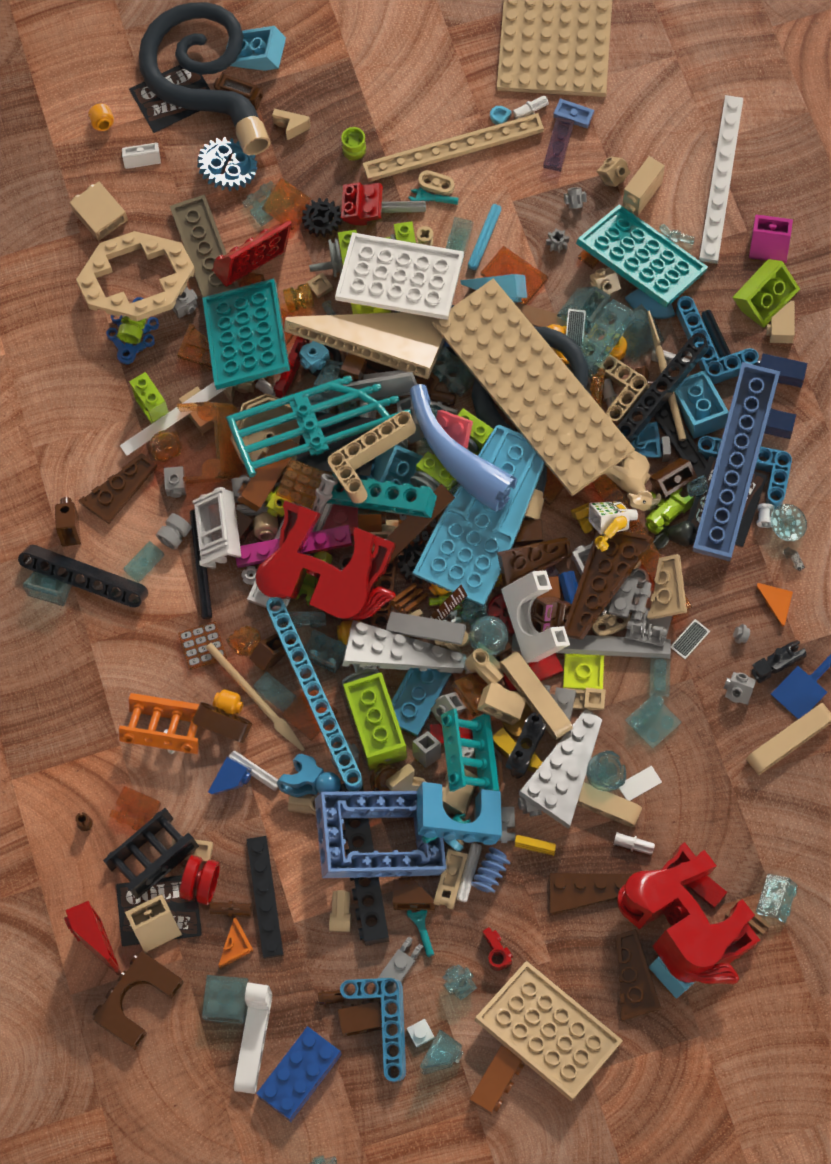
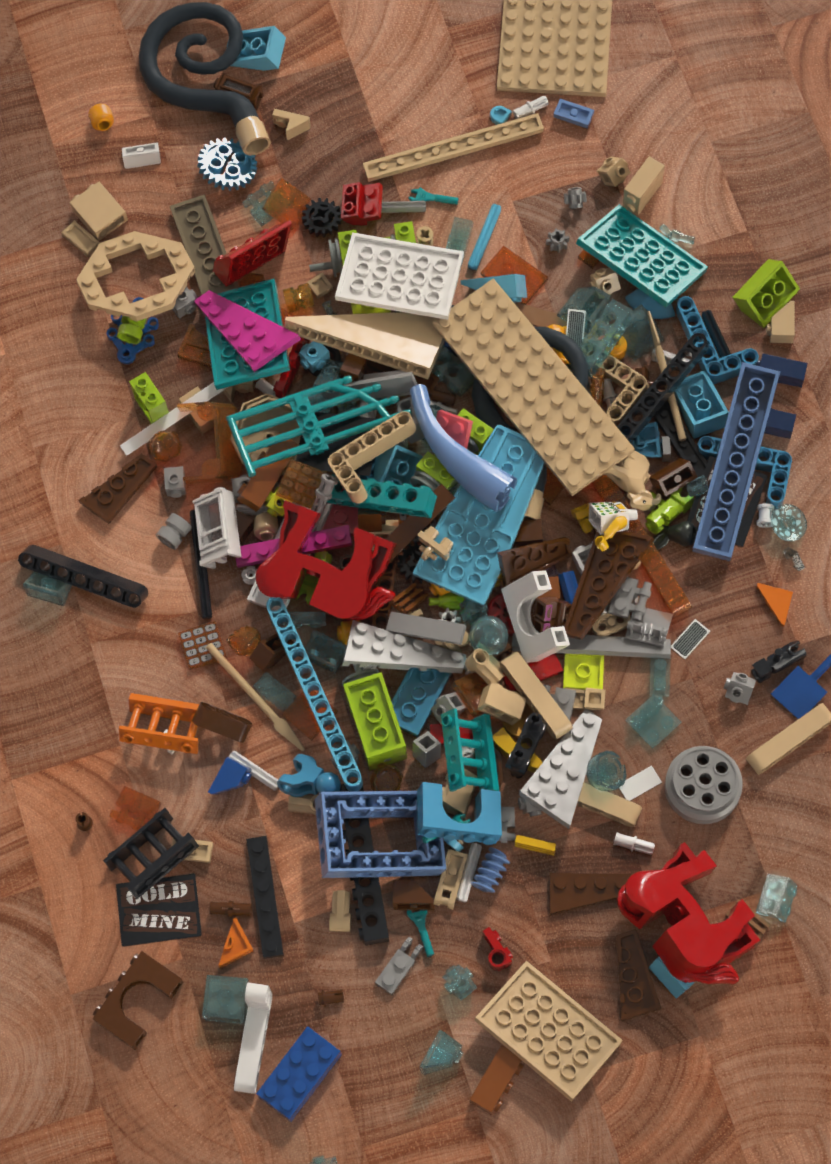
(67, 517): reddish brown torso -> none
(80, 238): none -> tan tile
(89, 929): red slope -> none
(143, 561): clear light blue plate -> none
(153, 923): tan slope -> none
(162, 114): sticker -> none
(199, 880): red wheel -> none
(228, 701): light orange head -> none
(248, 333): none -> dark pink wing
(353, 143): lime wheel -> none
(360, 1018): reddish brown brick -> none
(387, 1019): dark azure beam -> none
(404, 780): tan slope -> none
(420, 1033): white plate -> none
(437, 182): tan plate -> none
(441, 549): none -> tan hips
(449, 604): reddish brown sticker -> none
(558, 144): plate -> none
(641, 575): light grey plate -> none
(669, 589): tan wing -> none
(692, 807): none -> light grey wheel
(708, 890): red tile -> none
(721, 179): white plate -> none
(741, 634): light grey plate -> none
(770, 238): dark pink slope -> none

